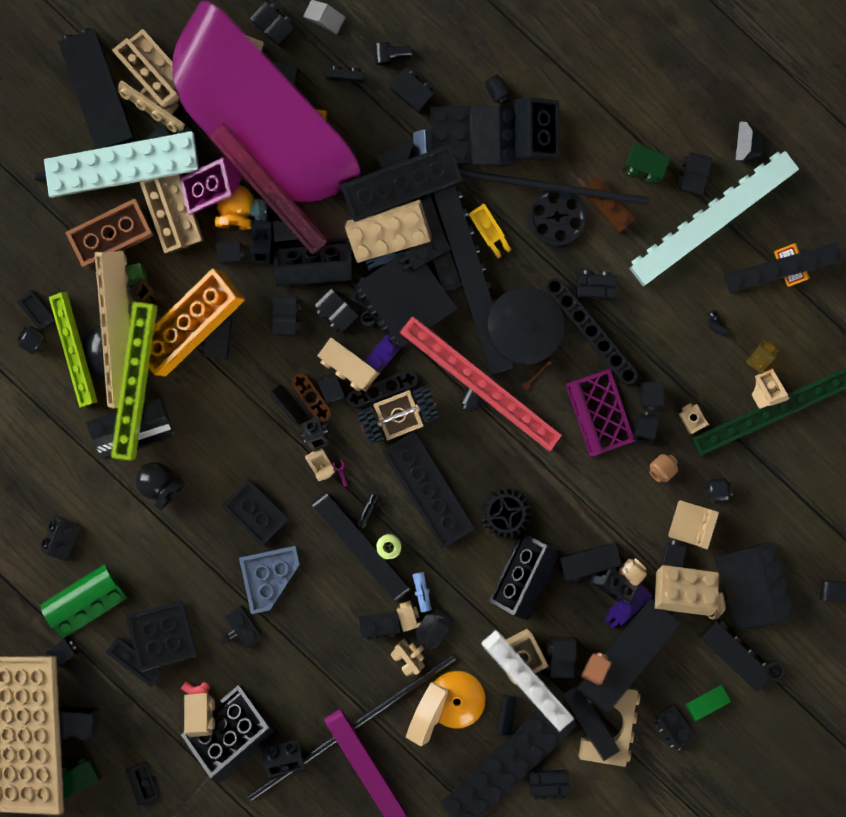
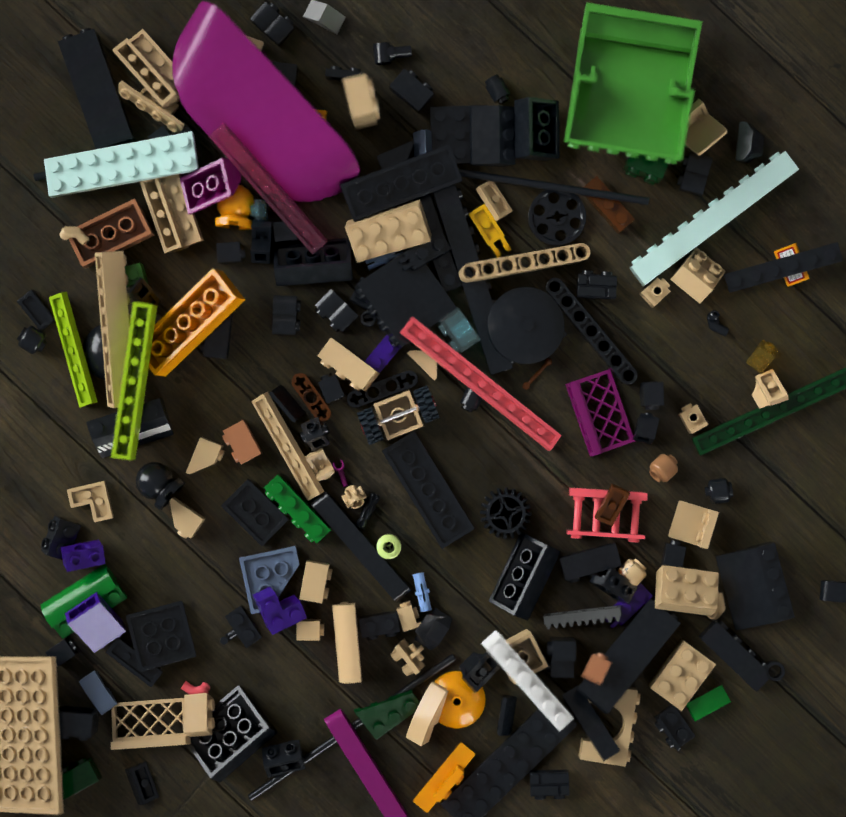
(74, 232): none -> tan arm
(83, 555): none -> dark purple brick
(95, 495): none -> tan plate
(95, 622): none -> brick
(98, 692): none -> sand blue slope
(151, 740): none -> tan fence
(185, 519): none -> tan slope
(205, 455): none -> tan slope
(242, 442): none -> nougat brick
(278, 614): none -> dark purple brick
(287, 446): none -> tan plate
(297, 508): none -> green brick
(310, 630): none -> tan brick
(315, 581): none -> tan brick
(347, 642): none -> tan brick
(354, 496): none -> tan gear
(362, 101): none -> tan brick
(387, 714): none -> dark green wing
(425, 362): none -> tan slope
(444, 778): none -> light orange bracket
(458, 330): none -> clear light blue brick
(478, 669): none -> black slope
(494, 200): none -> tan plate
(533, 262): none -> tan beam
(582, 615): none -> dark grey gear
(597, 496): none -> coral fence
(612, 505): none -> reddish brown plate
(633, 83): none -> bright green panel
(649, 295): none -> tan brick
(681, 675): none -> tan brick
(698, 275): none -> tan slope
(702, 129): none -> tan bracket

